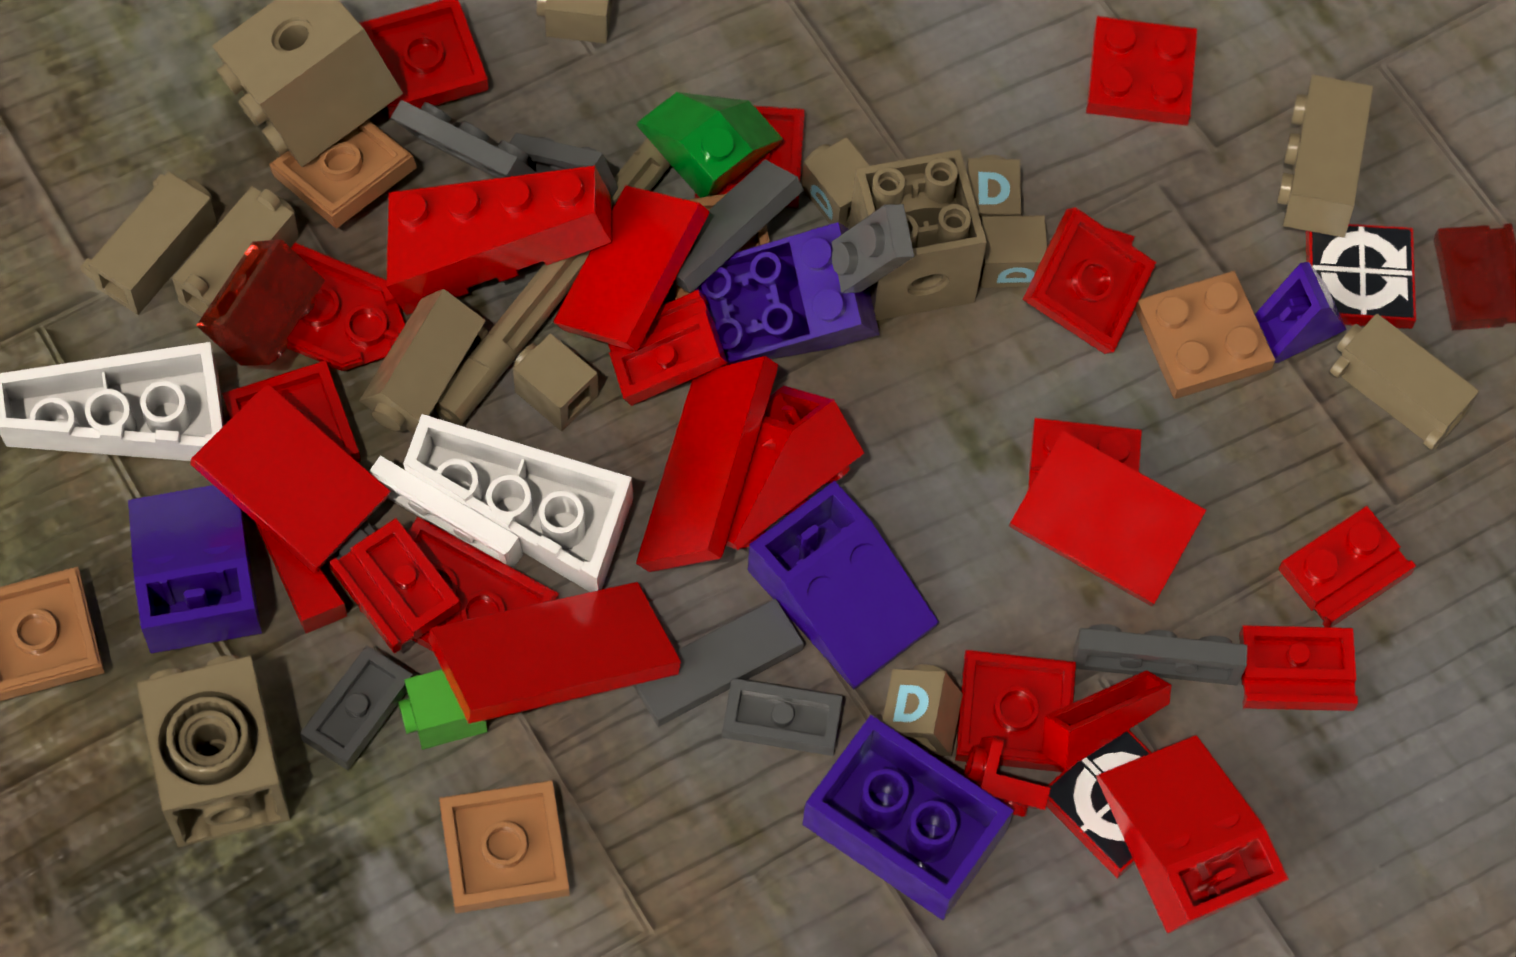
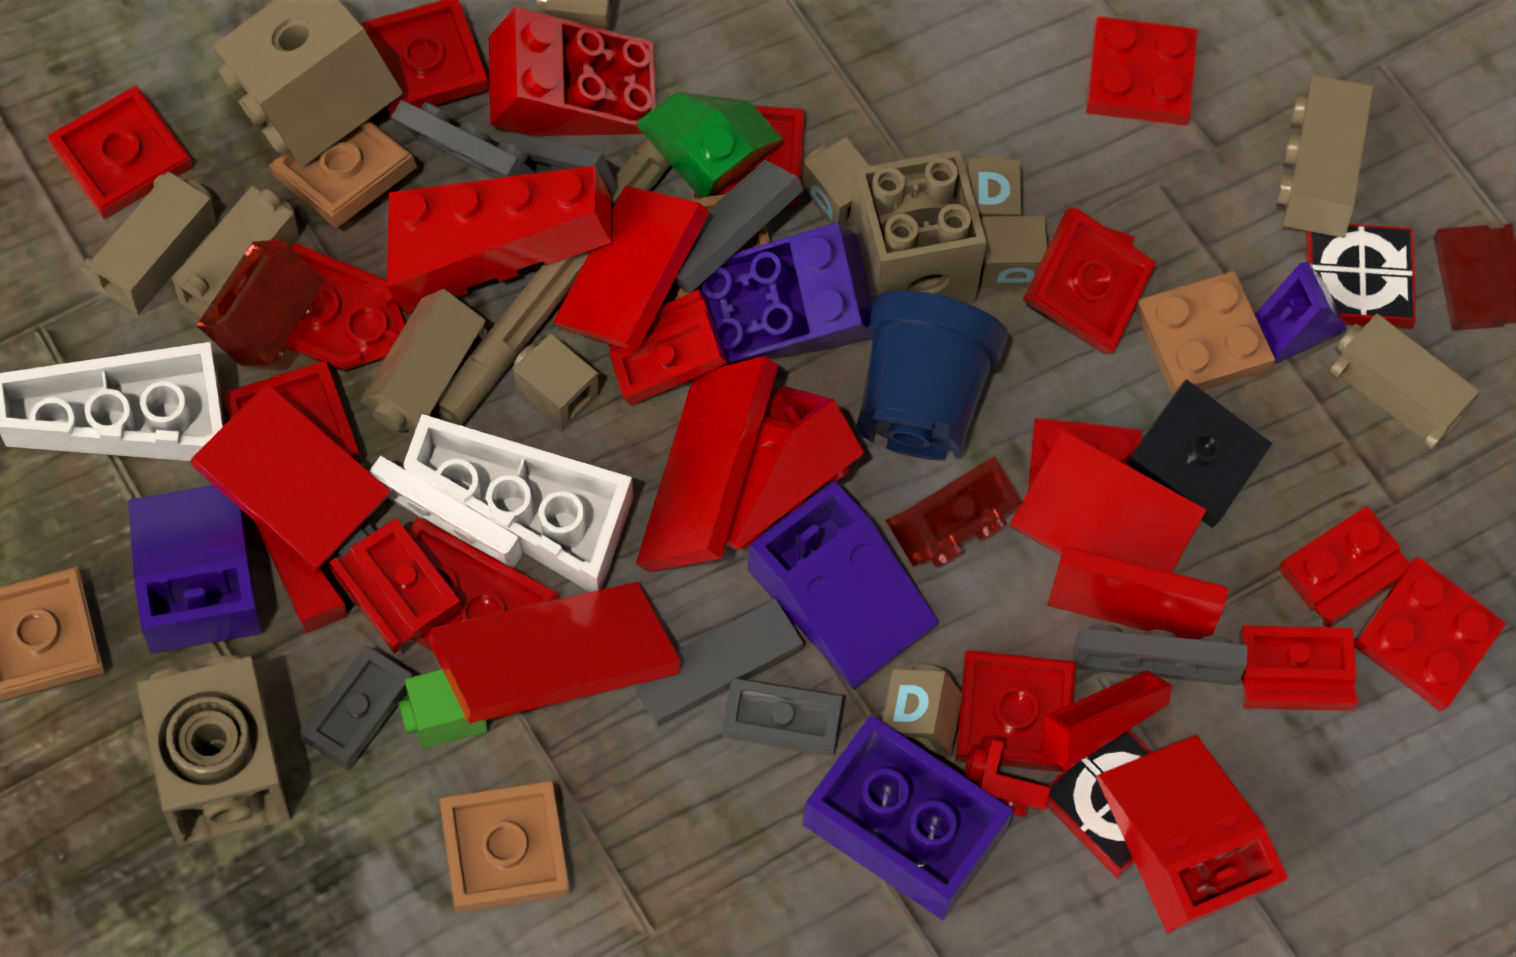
(119, 151): none -> red tile
(567, 77): none -> red slope
(872, 248): dark grey plate -> none
(926, 371): none -> dark blue piece
(953, 512): none -> clear red brick
(1136, 594): none -> red tile
(1199, 451): none -> black plate
(1429, 634): none -> red plate

